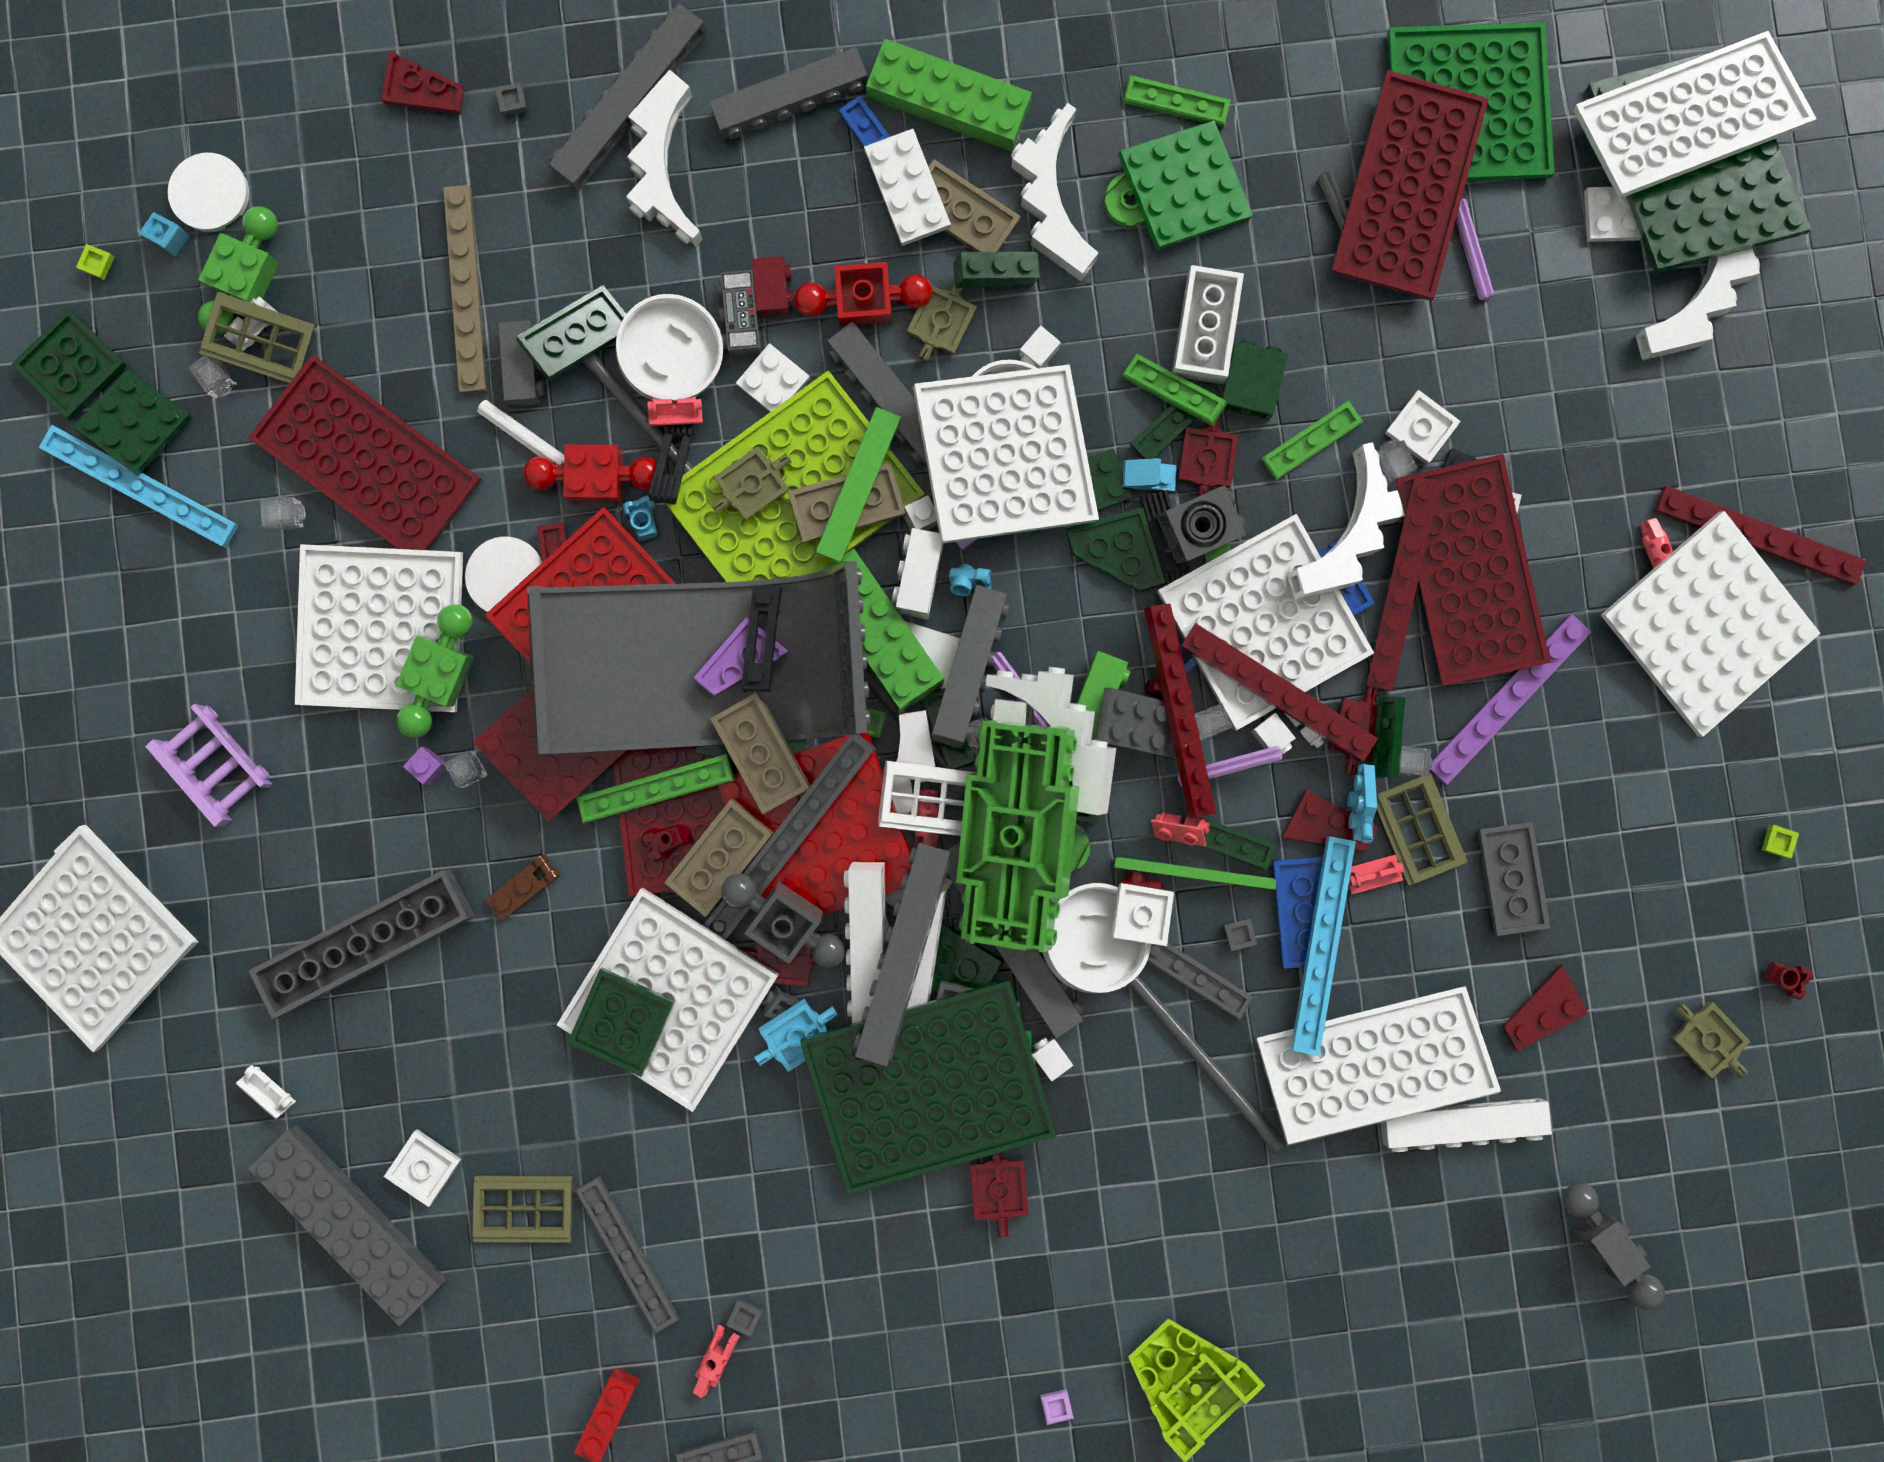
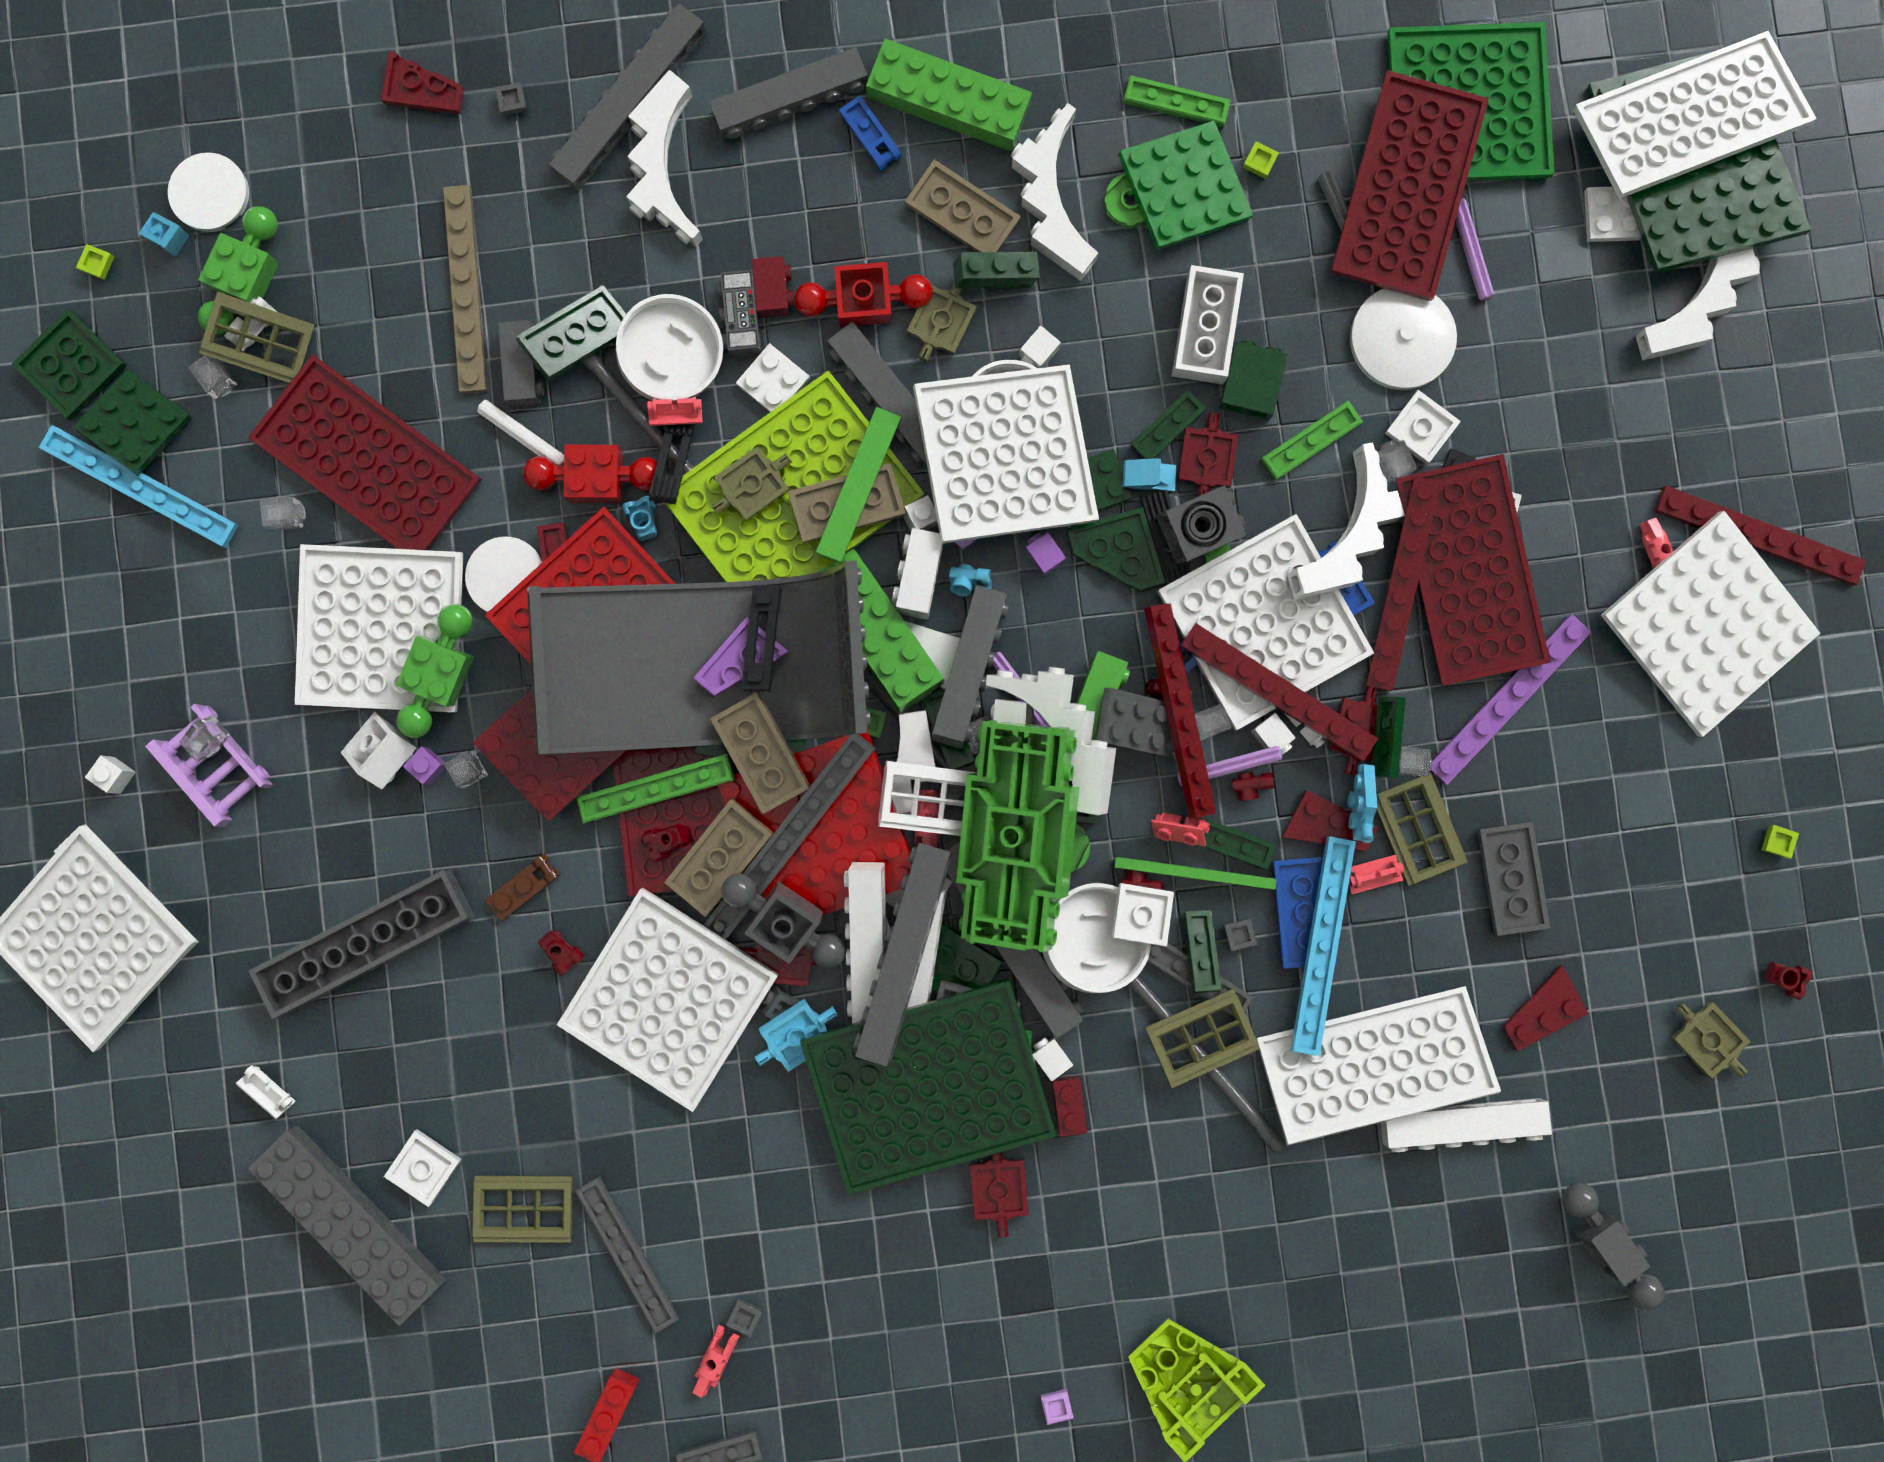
(110, 774): none -> white brick
(204, 738): none -> clear brick
(378, 751): none -> white slope
(563, 955): none -> dark red plate
(621, 1021): dark green plate -> none
(907, 187): white plate -> none
(1044, 553): none -> medium lavender brick
(1069, 1105): none -> dark red brick
(1174, 389): bright green tile -> none
(1202, 951): none -> dark green plate
(1209, 1062): none -> olive piece
(1247, 784): none -> dark red plate
(1260, 160): none -> lime plate
(1402, 339): none -> white dish

